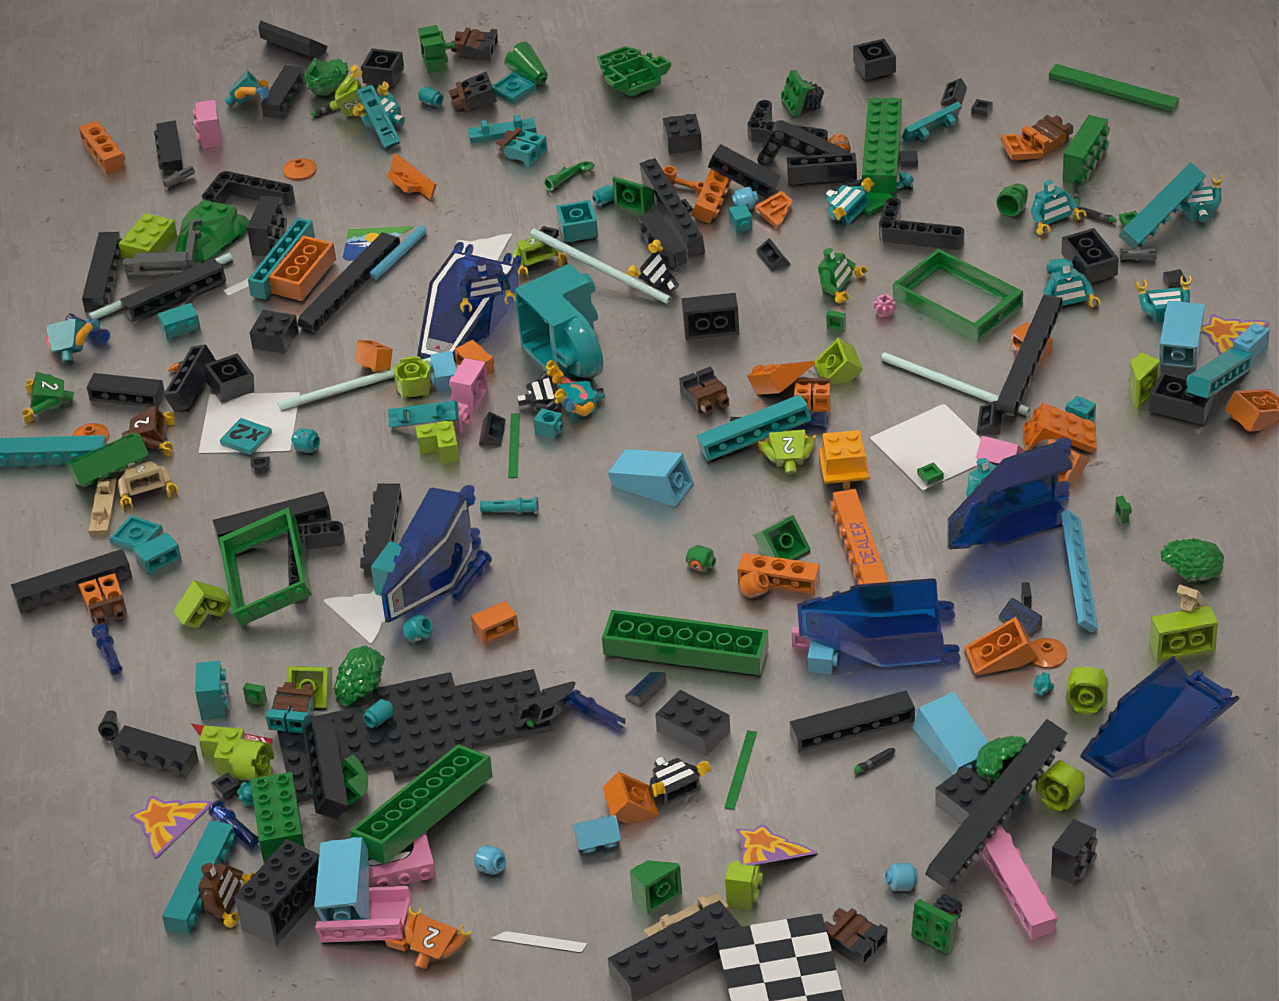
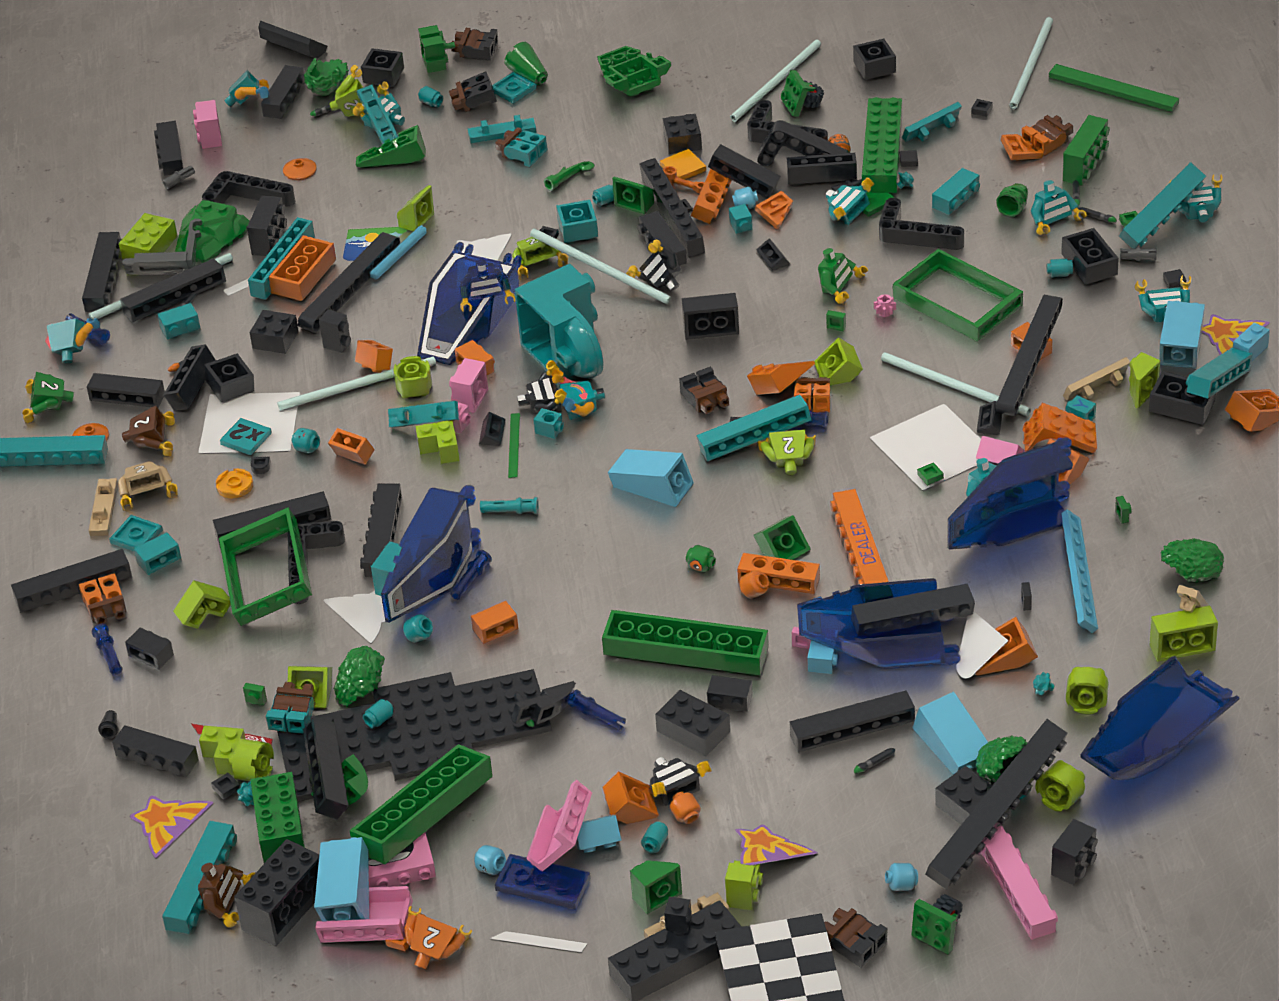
(102, 147): orange brick -> none
(107, 459): green brick -> none
(149, 648): none -> black brick
(211, 690): teal brick -> none
(223, 815): clear blue pin -> none
(234, 483): none -> light orange tile
(334, 331): none -> black brick
(351, 446): none -> orange brick
(401, 150): none -> green wedge
(410, 178): orange bracket -> none
(417, 210): none -> lime slope
(443, 368): medium azure brick -> none
(554, 885): none -> clear blue plate
(560, 828): none -> bright pink panel
(646, 688): black slope -> none
(654, 837): none -> teal brick
(678, 914): none -> black brick
(685, 807): none -> orange head
(686, 164): none -> light orange tile
(729, 693): none -> black brick
(740, 769): green sticker -> none
(775, 81): none -> light aqua piece
(843, 458): light orange piece -> none
(912, 610): none -> black brick
(954, 92): black slope -> none
(955, 191): none -> teal brick
(978, 645): none -> white sticker
(1028, 618): slope -> none
(1031, 63): none -> light aqua piece
(1050, 653): orange dish -> none
(1070, 286): teal torso -> none
(1084, 386): none -> tan hinge

